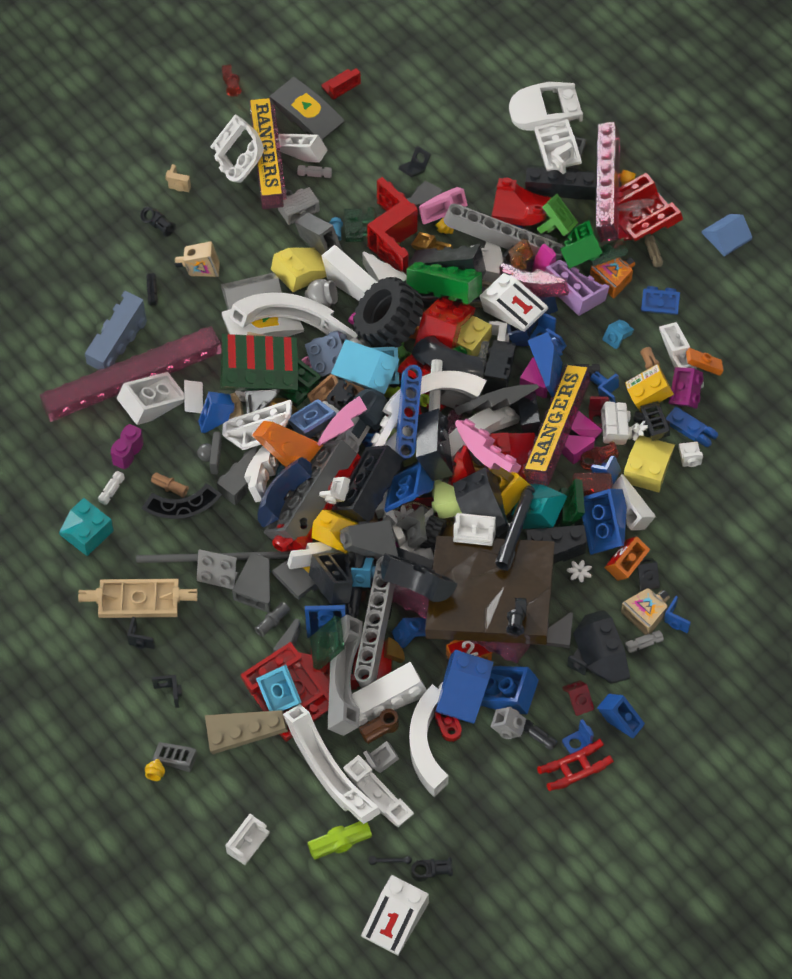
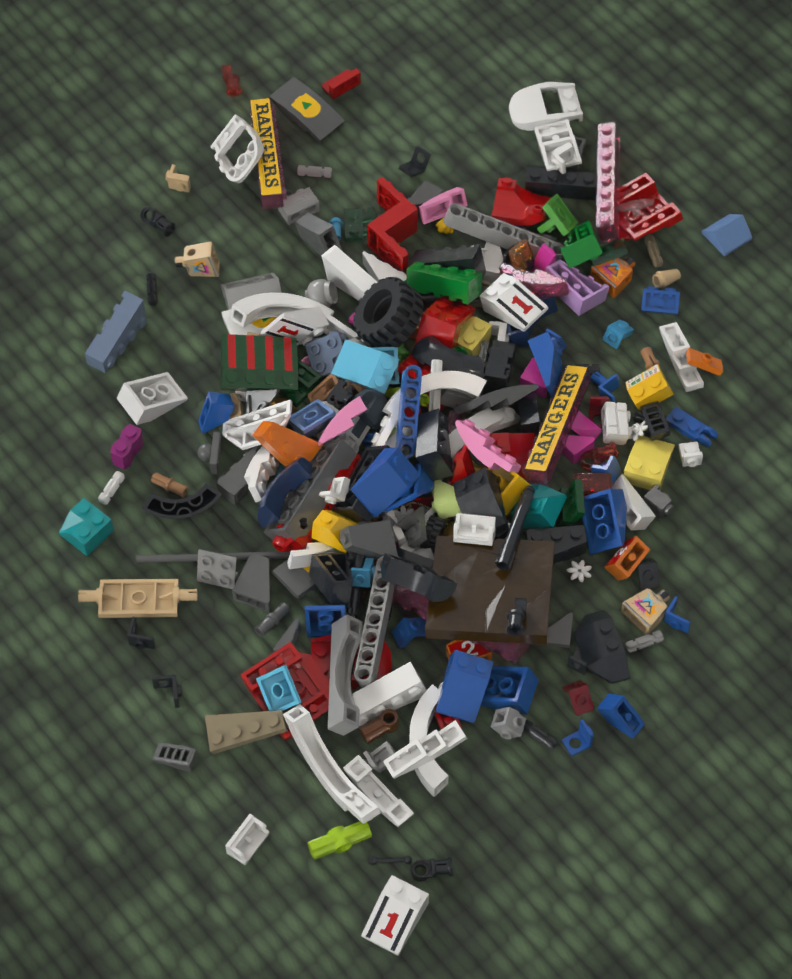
(109, 381): clear pink brick -> none
(154, 770): yellow plate -> none
(193, 396): white sticker -> none
(298, 267): light yellow slope -> none
(301, 324): none -> white slope
(303, 146): white slope -> none
(327, 642): clear green plate -> none
(385, 481): none -> blue slope
(393, 650): pearl gold tile -> none
(424, 750): none -> white slope
(428, 241): pearl gold slope -> none
(544, 321): blue bracket -> none
(578, 755): red piece -> none
(626, 177): yellow plate -> none
(658, 502): none -> flat silver brick
(665, 278): none -> tan cone
(686, 387): magenta bracket -> none

